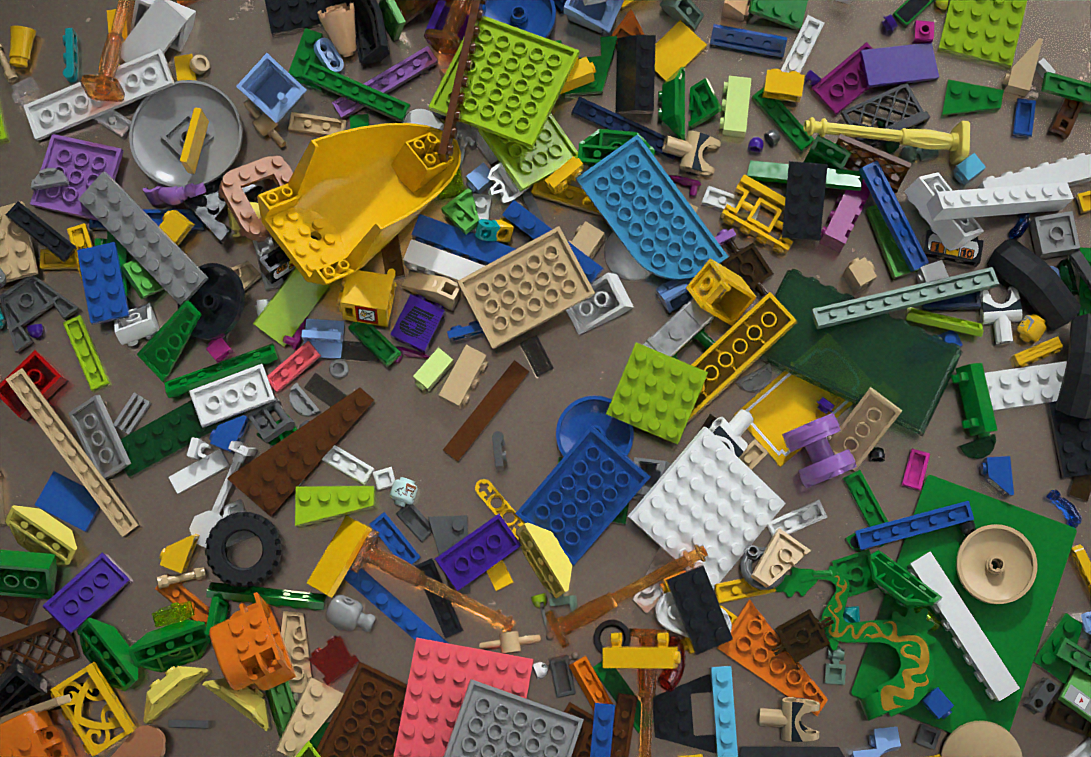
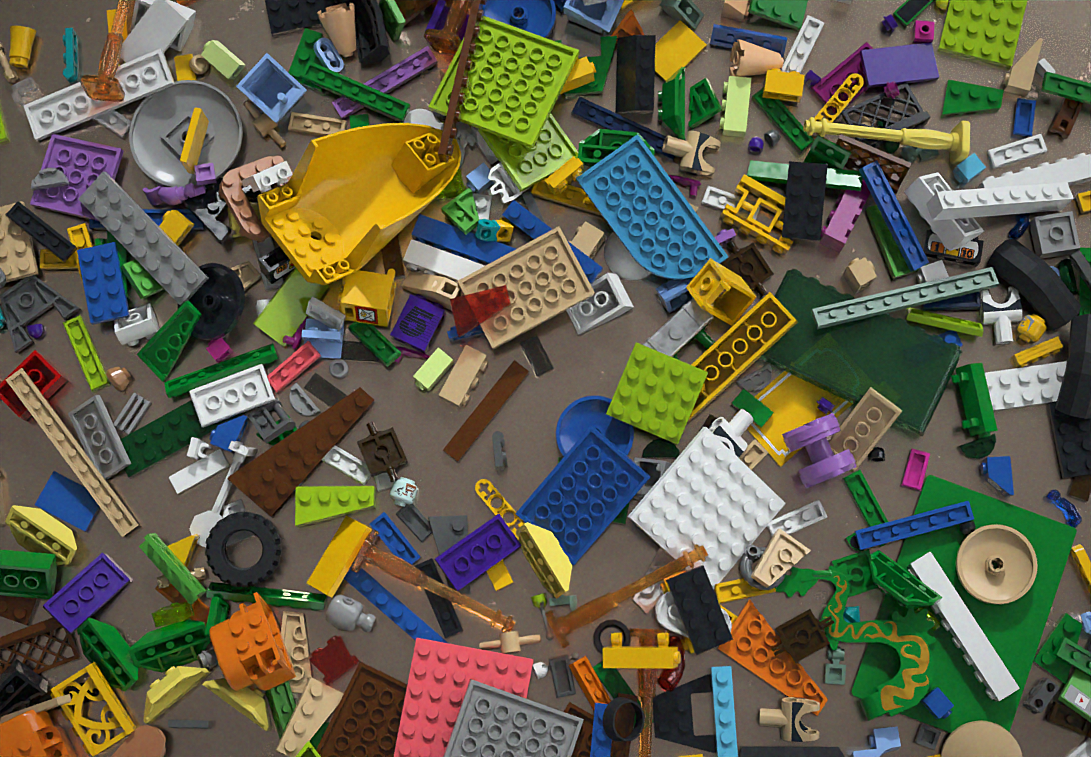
(118, 377): none -> medium nougat cone
(172, 568): none -> bright green fence
(205, 174): none -> medium lavender plate
(207, 659): none -> light grey cone
(222, 59): none -> yellowish green brick
(267, 177): none -> white plate
(325, 314): none -> white plate
(382, 452): none -> dark brown plate
(478, 307): none -> clear red wing
(609, 718): none -> black tyre
(660, 450): none -> dark green tile
(752, 59): none -> light nougat cone
(753, 406): none -> green tile
(838, 104): none -> yellow beam
(891, 89): none -> magenta plate
(1017, 151): none -> white tile

